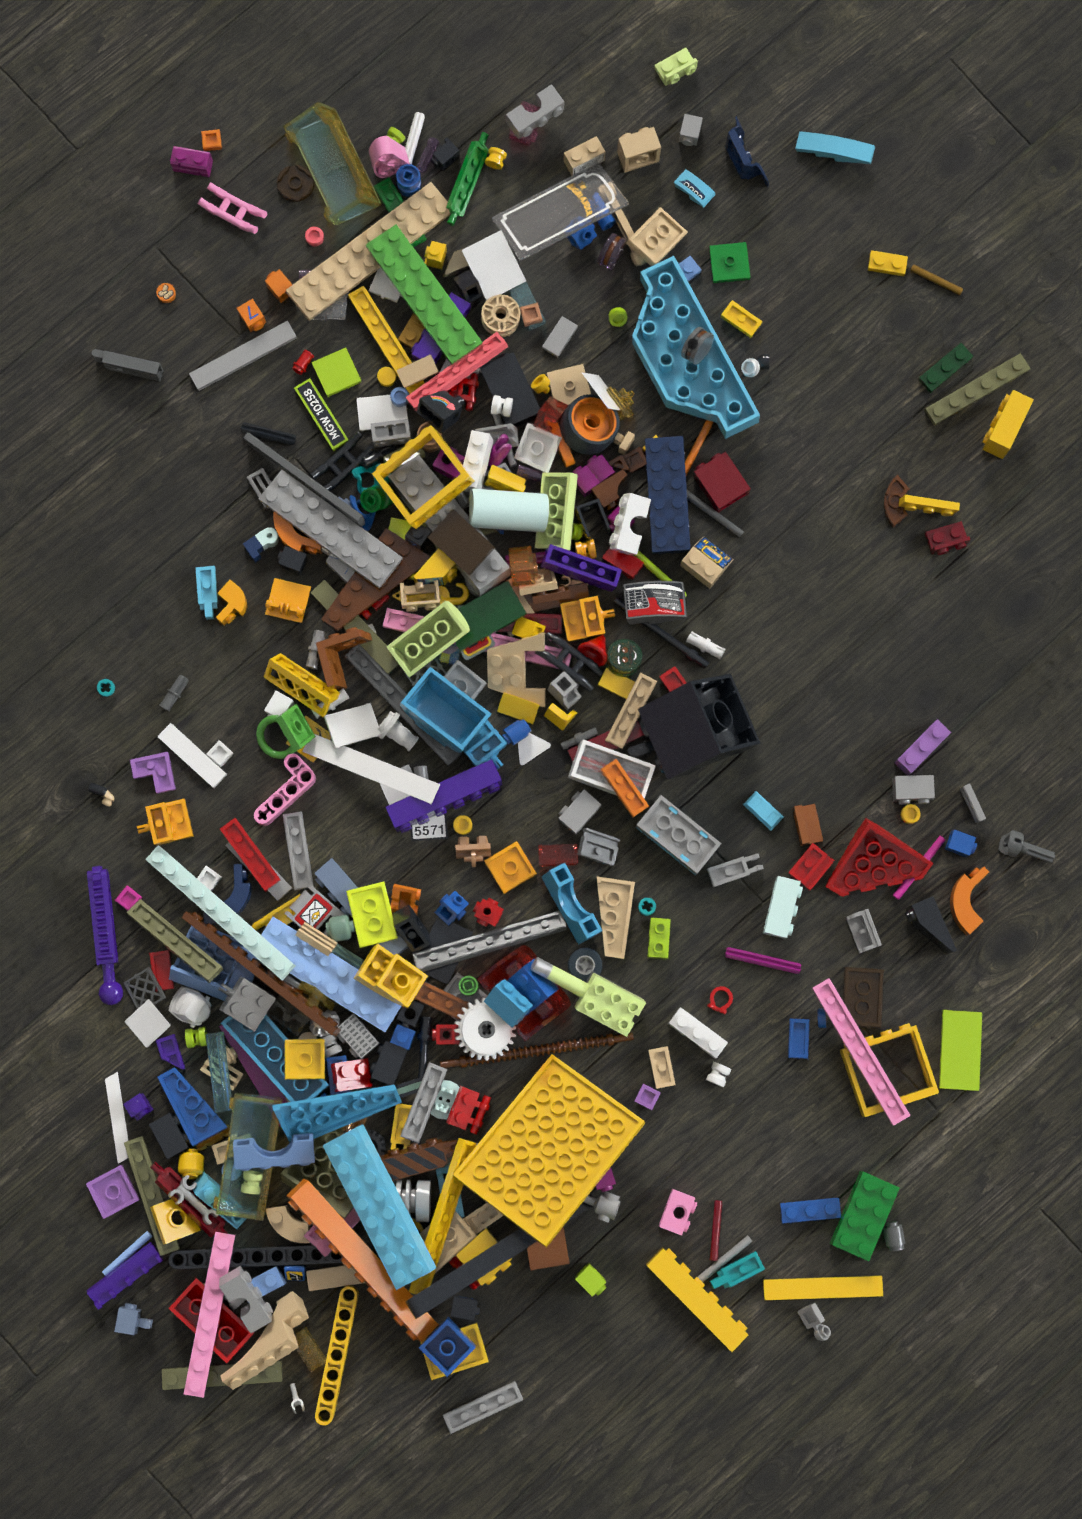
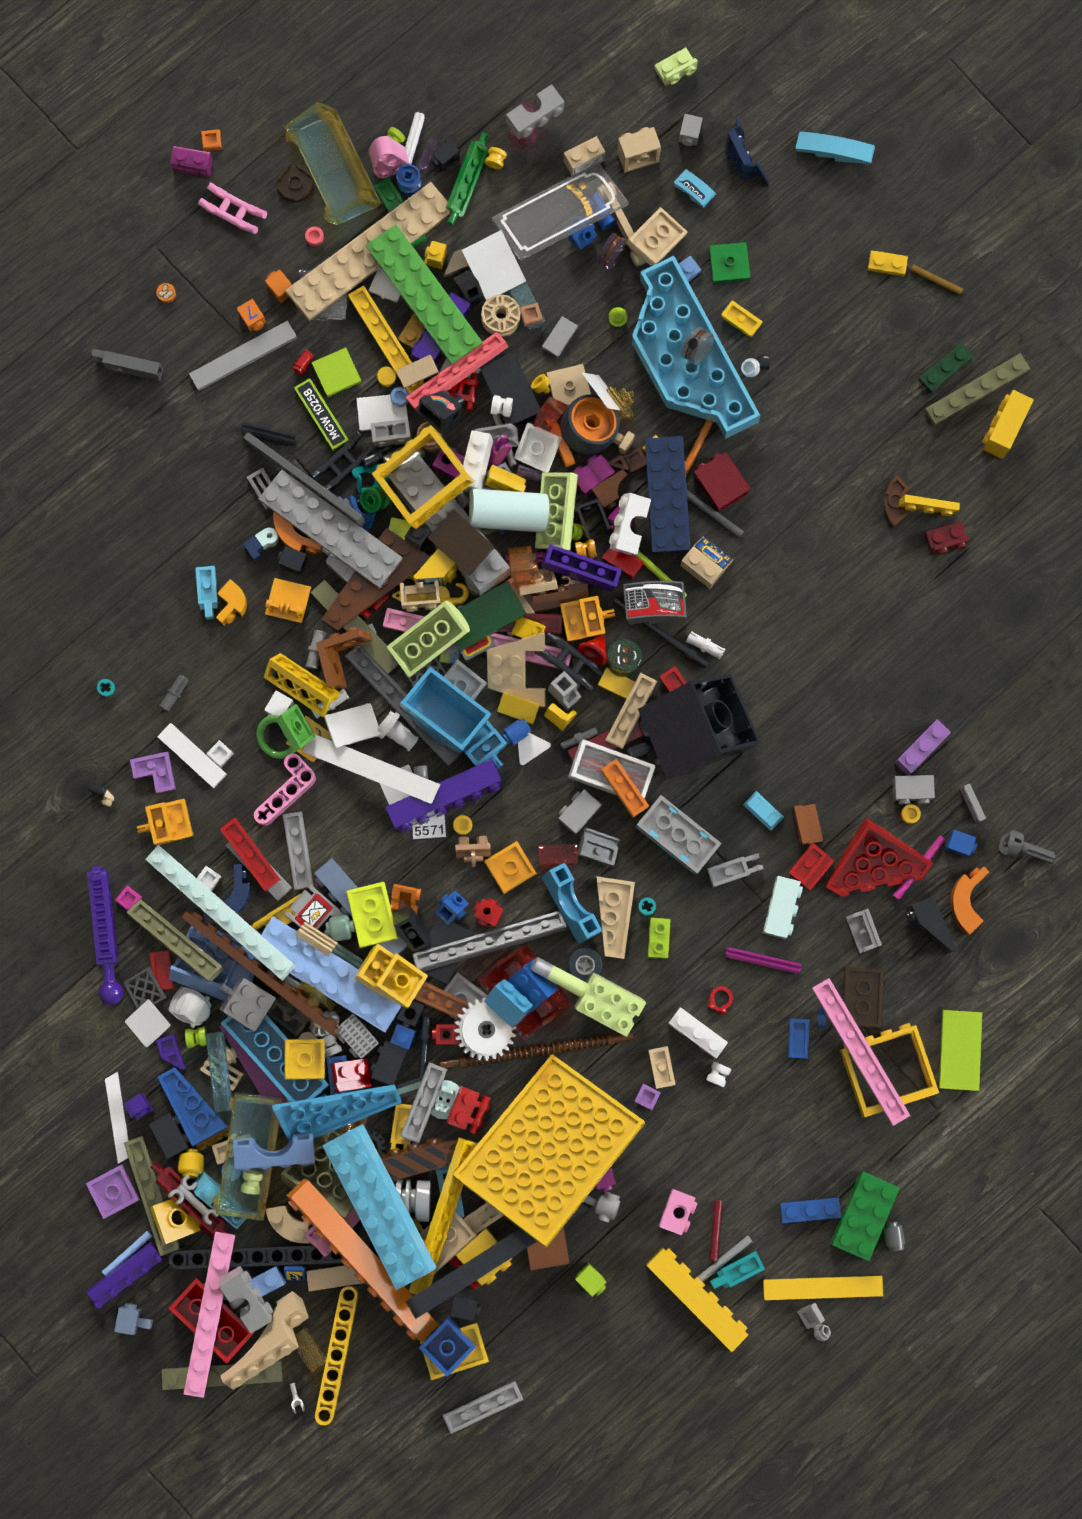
(468, 985): bright green wheel -> none

